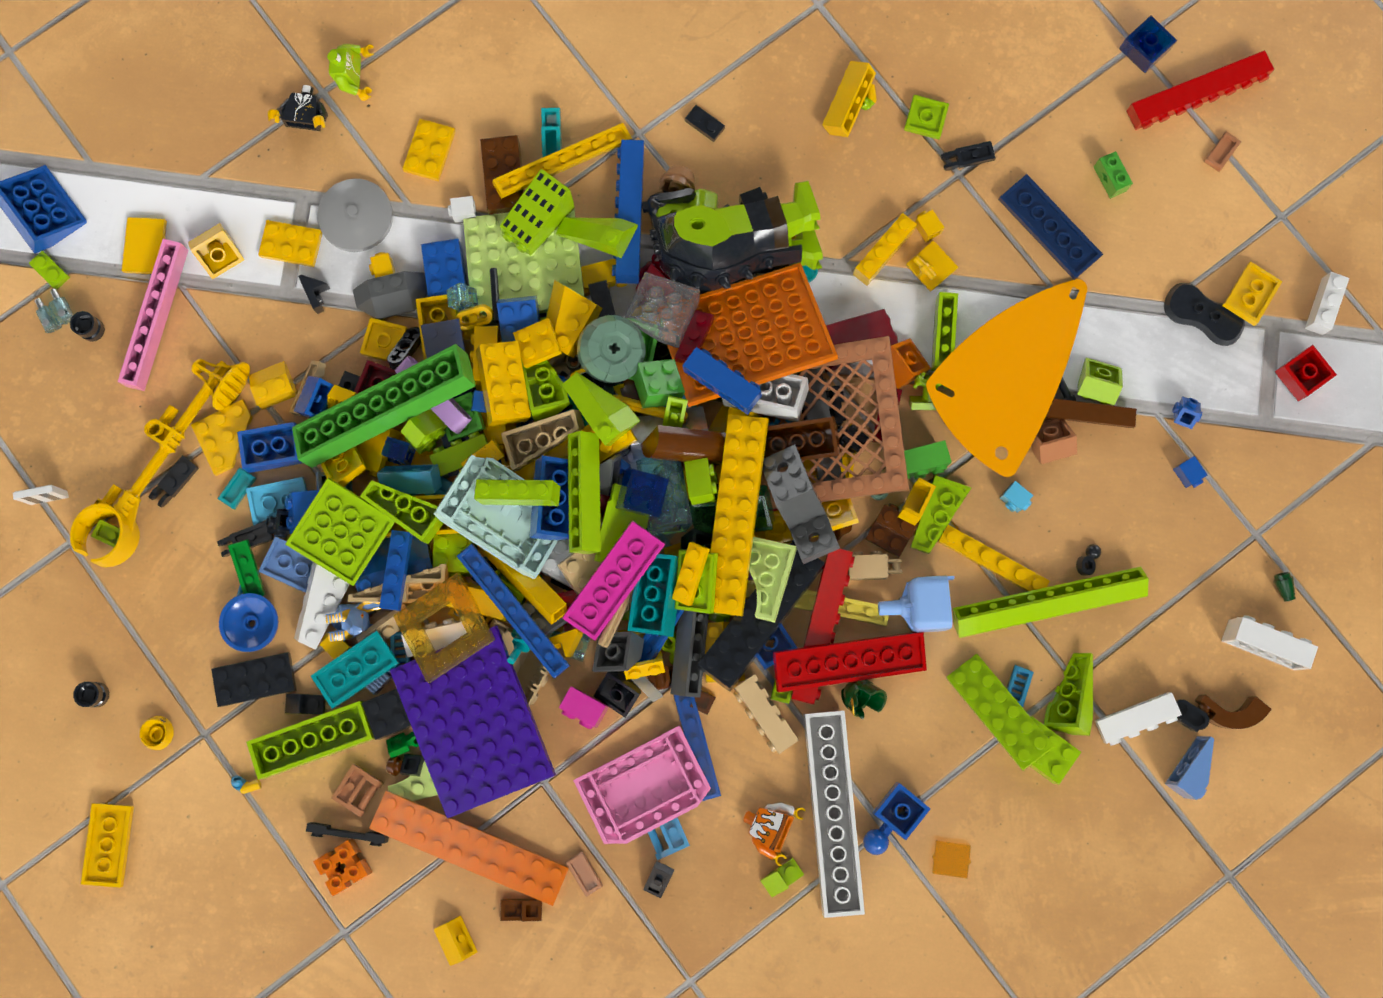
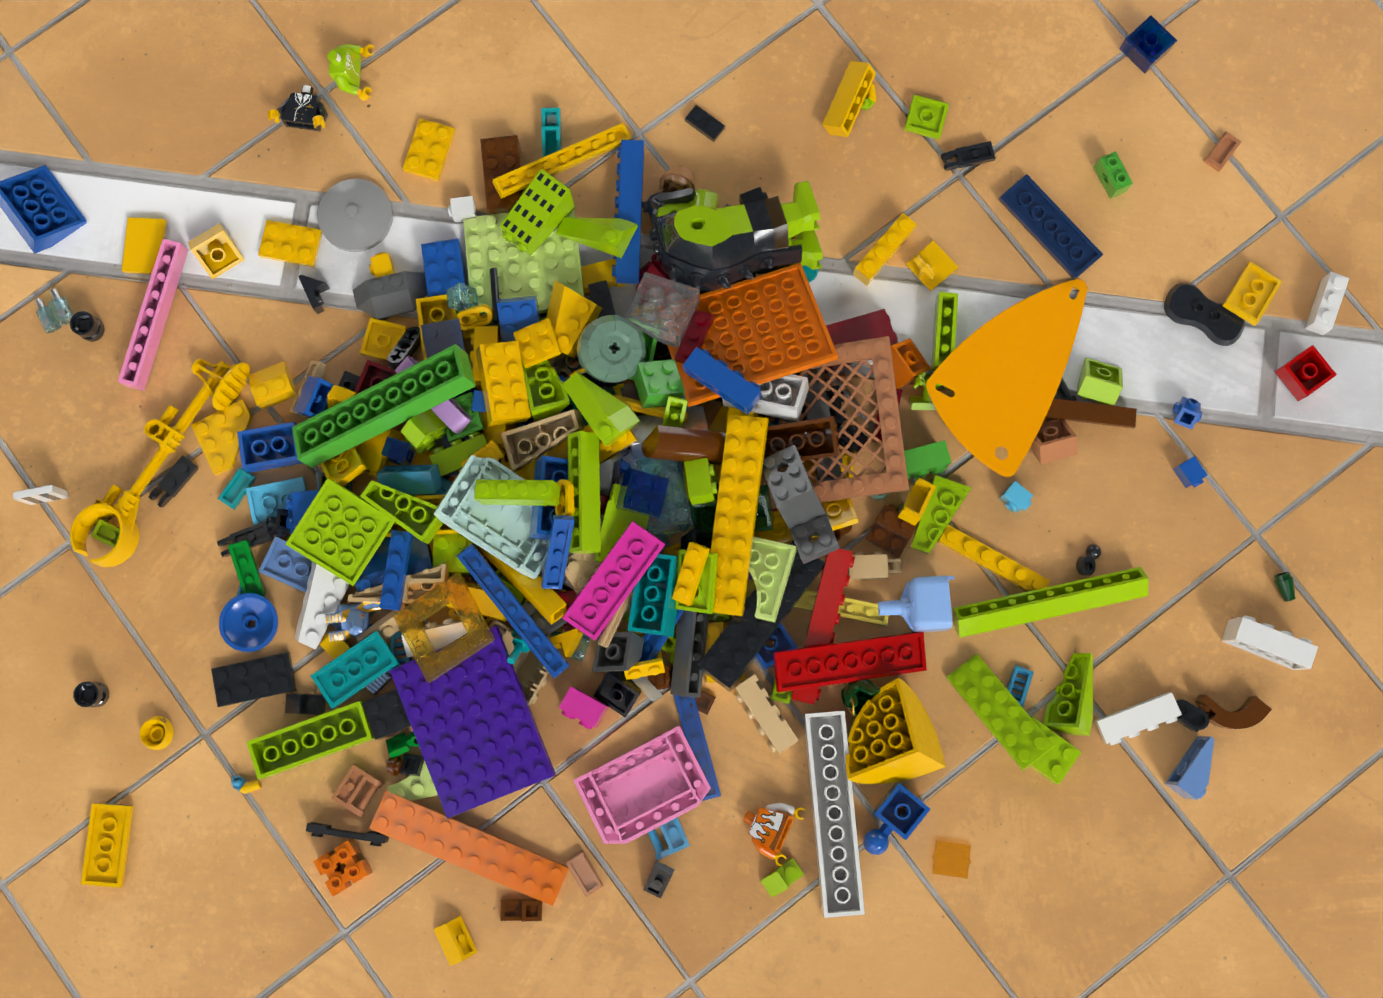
(49, 270): lime plate -> none
(557, 552): none -> blue plate
(566, 499): none -> yellow plate
(892, 739): none -> yellow brick
(929, 225): yellow brick -> none
(1200, 90): red brick -> none

